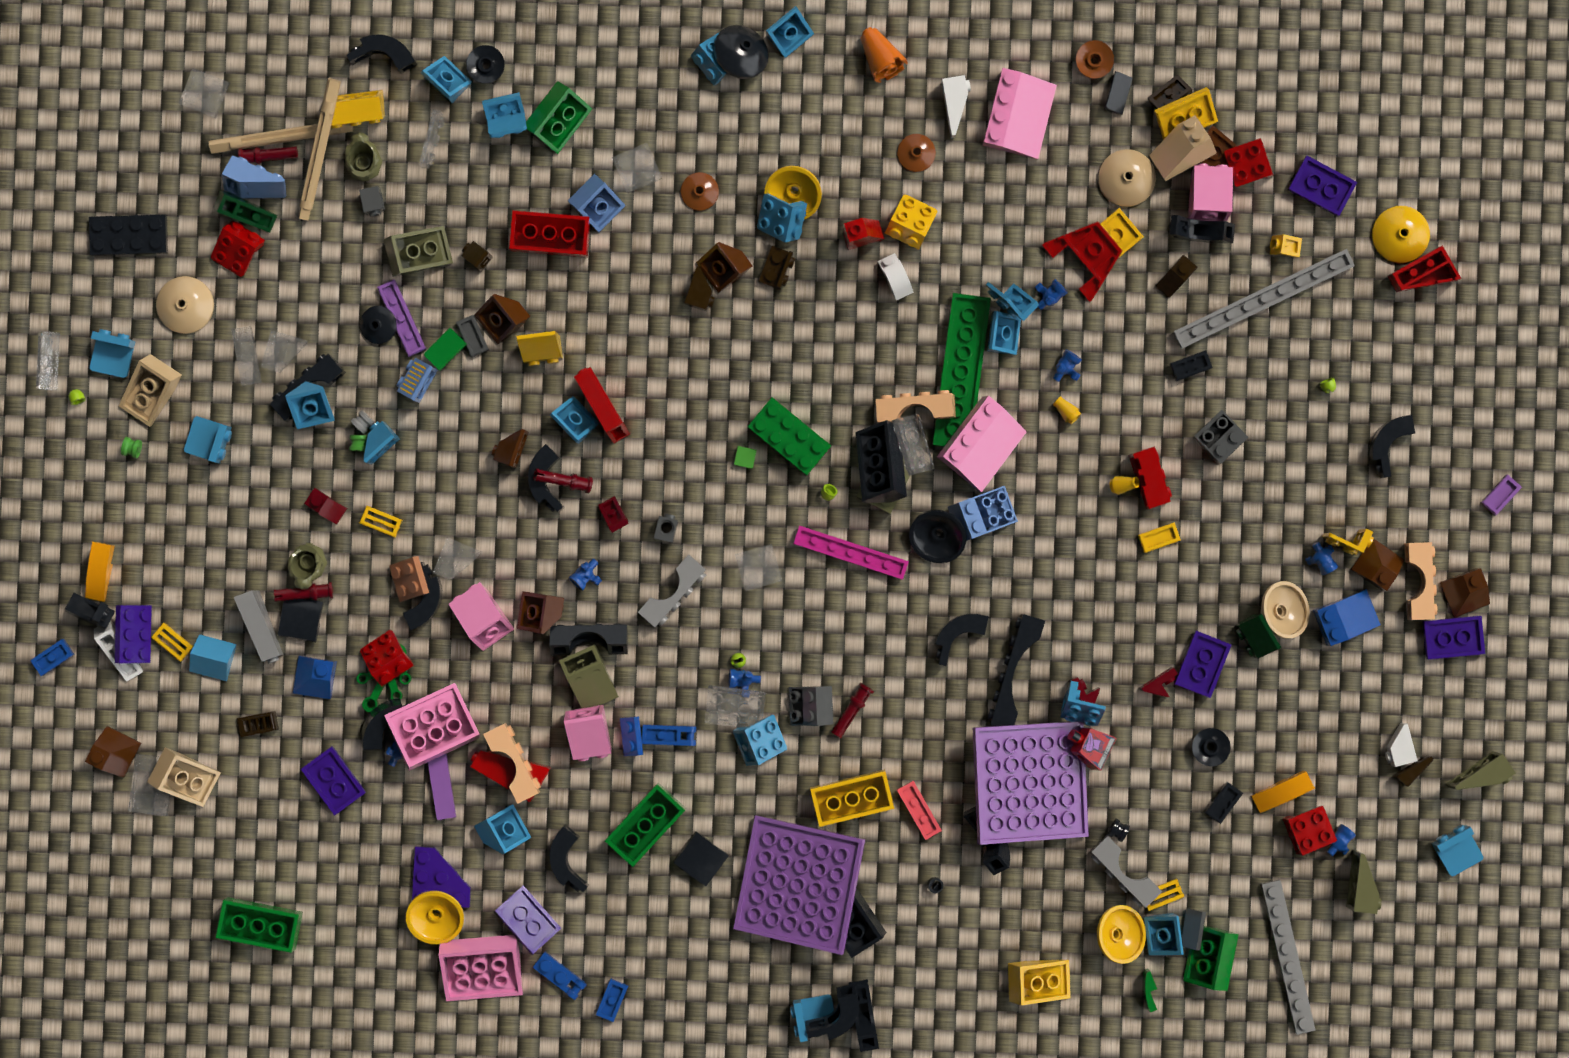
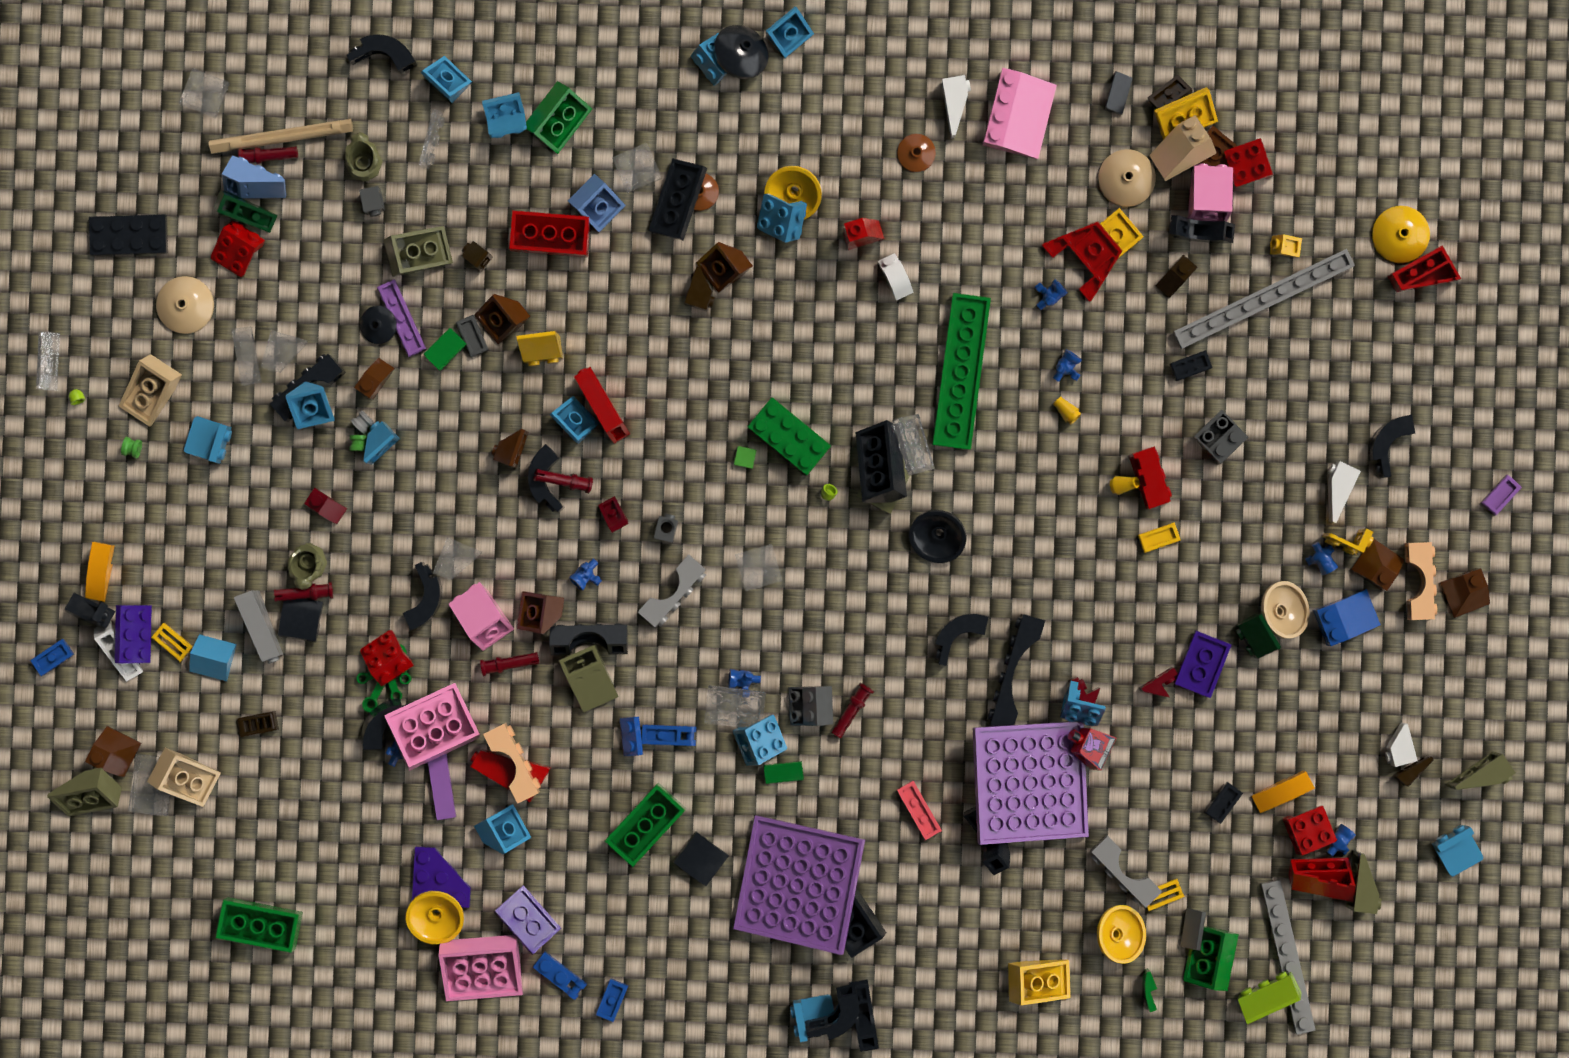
(87, 793): none -> olive slope
(112, 353): dark azure bracket -> none
(314, 677): blue slope -> none
(319, 148): tan piece -> none
(333, 780): dark purple plate -> none
(358, 108): yellow slope -> none
(374, 378): none -> reddish brown slope
(396, 527): yellow tile -> none
(409, 578): nougat plate -> none
(416, 380): medium blue slope -> none
(482, 55): black dish -> none
(501, 664): none -> dark red pin
(559, 859): black arch -> none
(587, 733): bright pink slope -> none
(677, 199): none -> black plate
(736, 656): lime hinge -> none
(776, 268): dark brown bracket -> none
(783, 772): none -> green slope
(851, 552): dark pink plate -> none
(852, 798): yellow brick -> none
(881, 55): orange cone -> none
(911, 221): yellow bracket -> none
(937, 887): black hinge -> none
(941, 405): light nougat arch -> none
(982, 443): bright pink slope -> none
(985, 512): medium blue slope -> none
(1003, 333): dark azure slope -> none
(1015, 300): dark azure bracket -> none
(1097, 50): dark orange dish -> none
(1118, 830): black wheel -> none
(1163, 934): dark azure slope -> none
(1220, 750): black dish -> none
(1269, 997): none -> lime slope
(1322, 186): dark purple plate -> none
(1323, 877): none -> red wedge
(1328, 385): lime hinge -> none
(1340, 485): none -> white slope
(1453, 637): dark purple plate -> none

